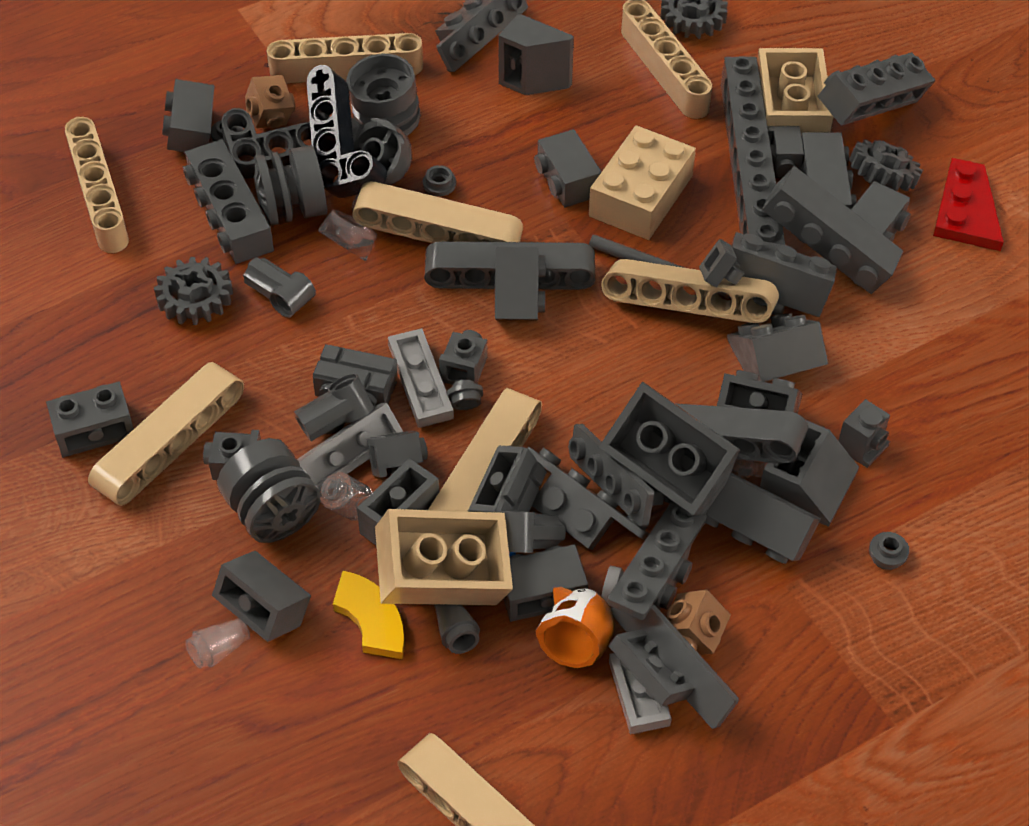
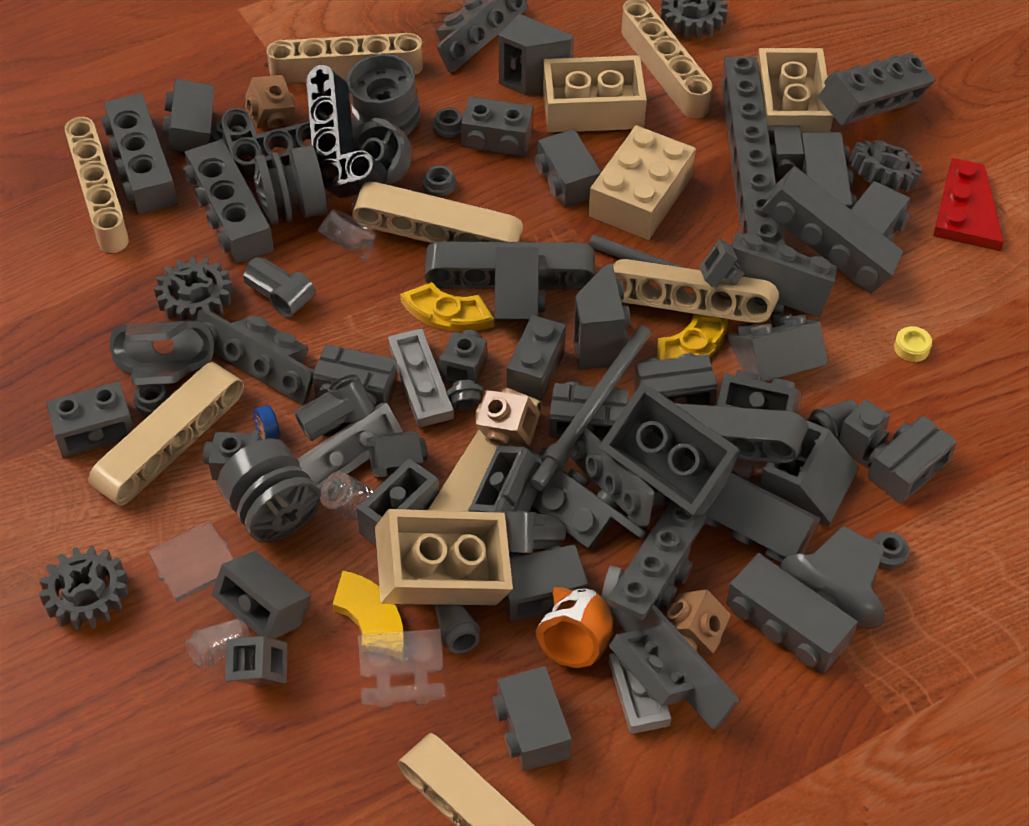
(84, 588): none -> dark grey gear
(135, 354): none -> dark grey piece
(139, 154): none -> dark grey brick
(145, 393): none -> dark grey plate
(191, 560): none -> clear piece
(256, 661): none -> dark grey brick
(262, 353): none -> dark grey bracket
(266, 422): none -> blue tile
(401, 654): none -> clear plate
(447, 311): none -> yellow tile
(448, 122): none -> dark grey plate
(497, 126): none -> dark grey brick
(507, 418): none -> medium nougat brick
(533, 719): none -> dark grey brick
(536, 357): none -> dark grey brick
(557, 454): none -> dark grey bar
(569, 399): none -> dark grey brick
(594, 93): none -> tan brick
(600, 320): none -> dark grey slope
(680, 379): none -> dark grey brick
(700, 337): none -> yellow tile
(791, 613): none -> dark grey brick
(832, 416): none -> dark grey cone
(843, 575): none -> dark grey piece
(910, 458): none -> dark grey brick
(913, 344): none -> light yellow tile

